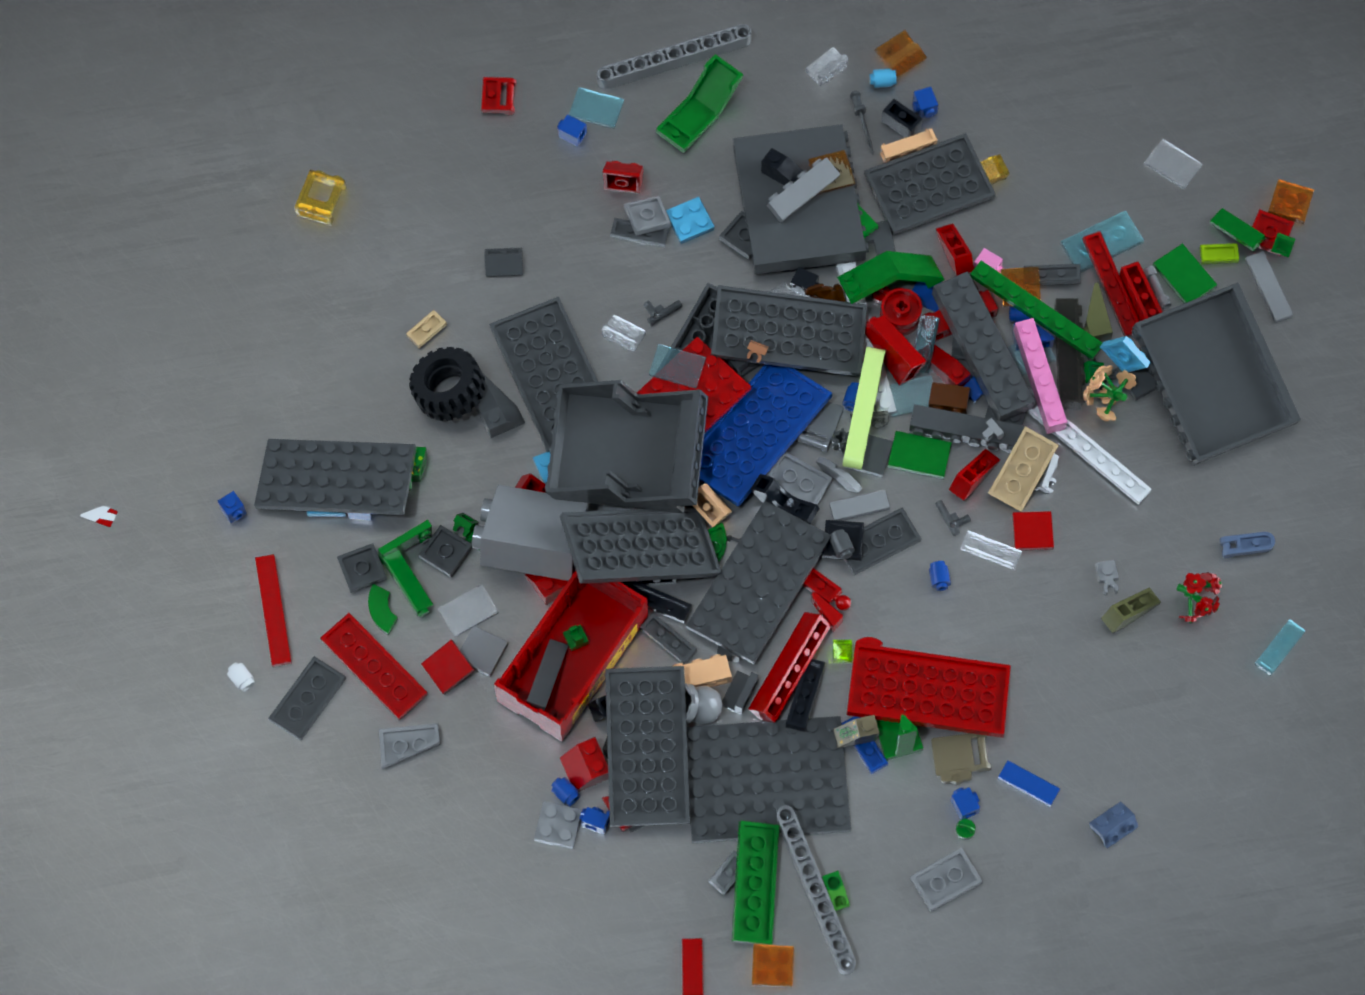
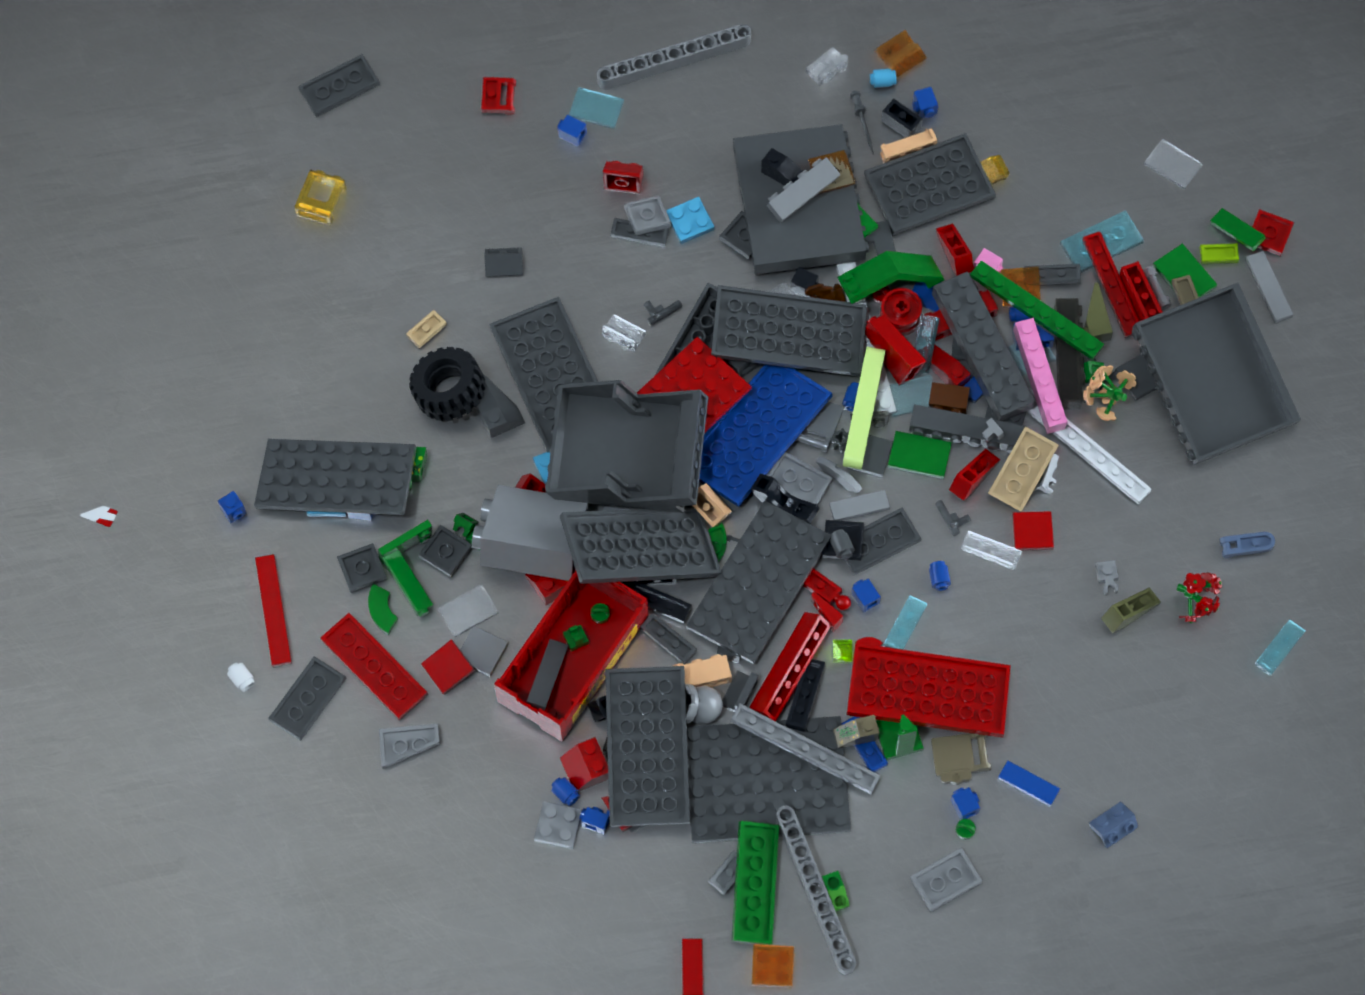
(339, 85): none -> dark grey tile
(600, 613): none -> green tile
(677, 366): clear light blue piece -> none
(702, 105): green windscreen -> none
(757, 348): nougat tile -> none
(805, 748): none -> light grey tile
(865, 594): none -> blue brick
(905, 623): none -> clear light blue tile
(1125, 354): medium azure plate -> none
(1184, 289): none -> dark tan tile
(1283, 245): green tile -> none
(1291, 201): clear orange plate -> none

